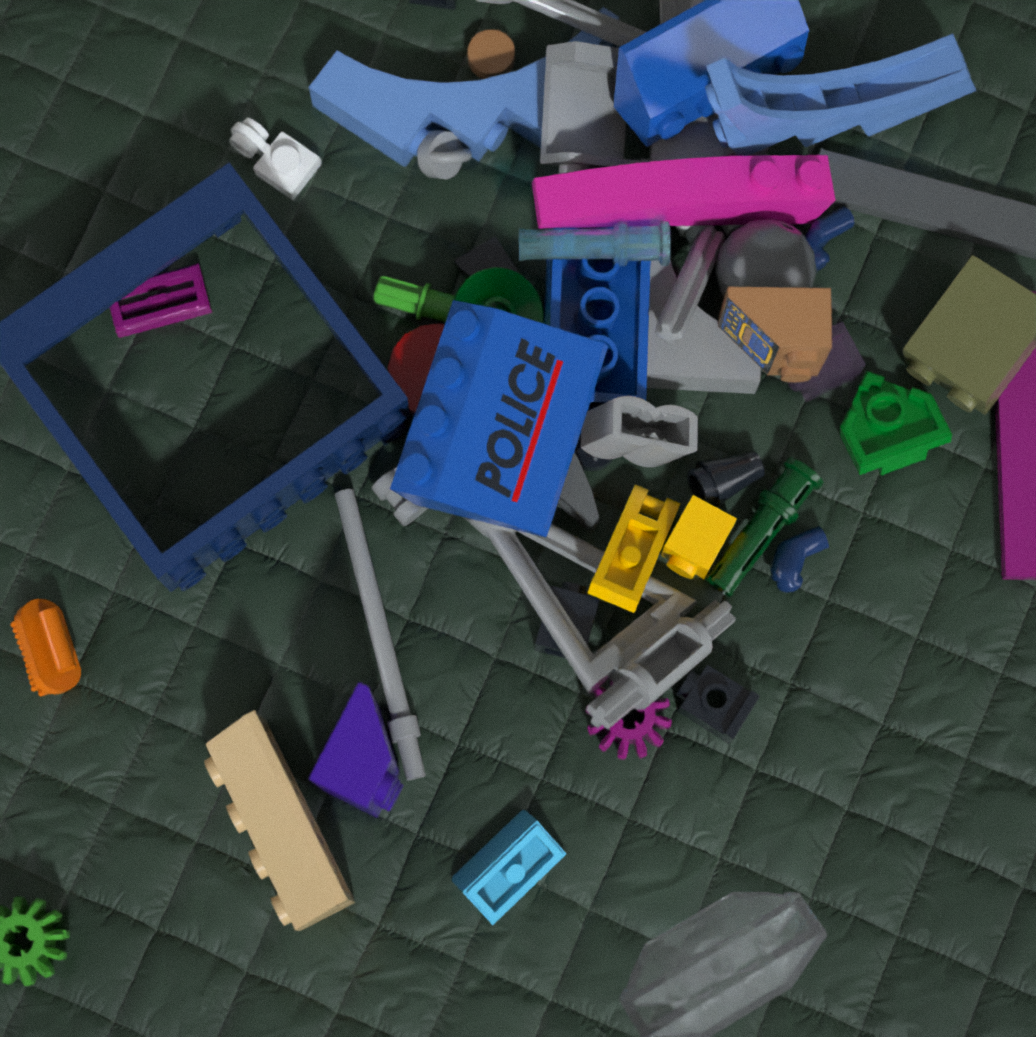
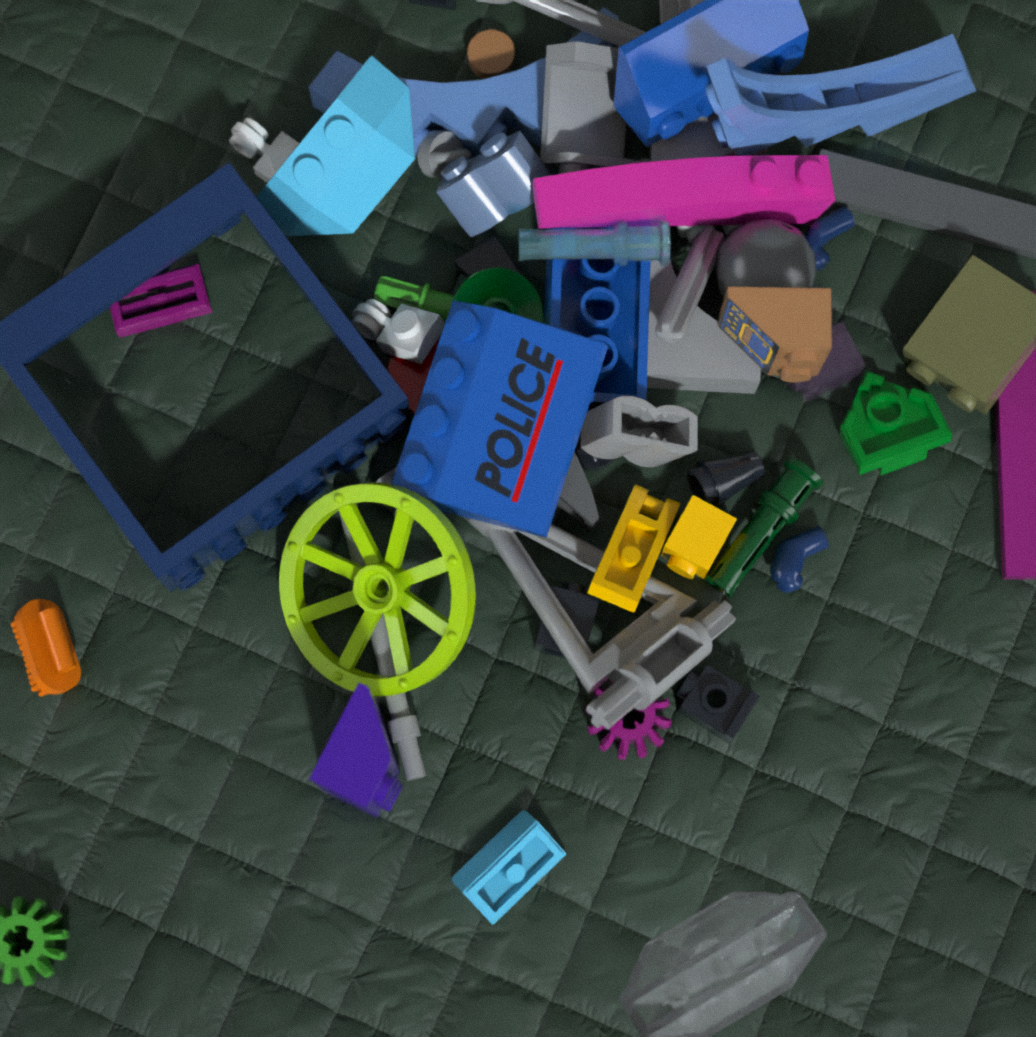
(278, 821): tan slope -> none
(345, 158): none -> medium azure wedge
(370, 589): none -> lime wheel
(406, 335): none -> white plate
(491, 184): none -> sand blue brick

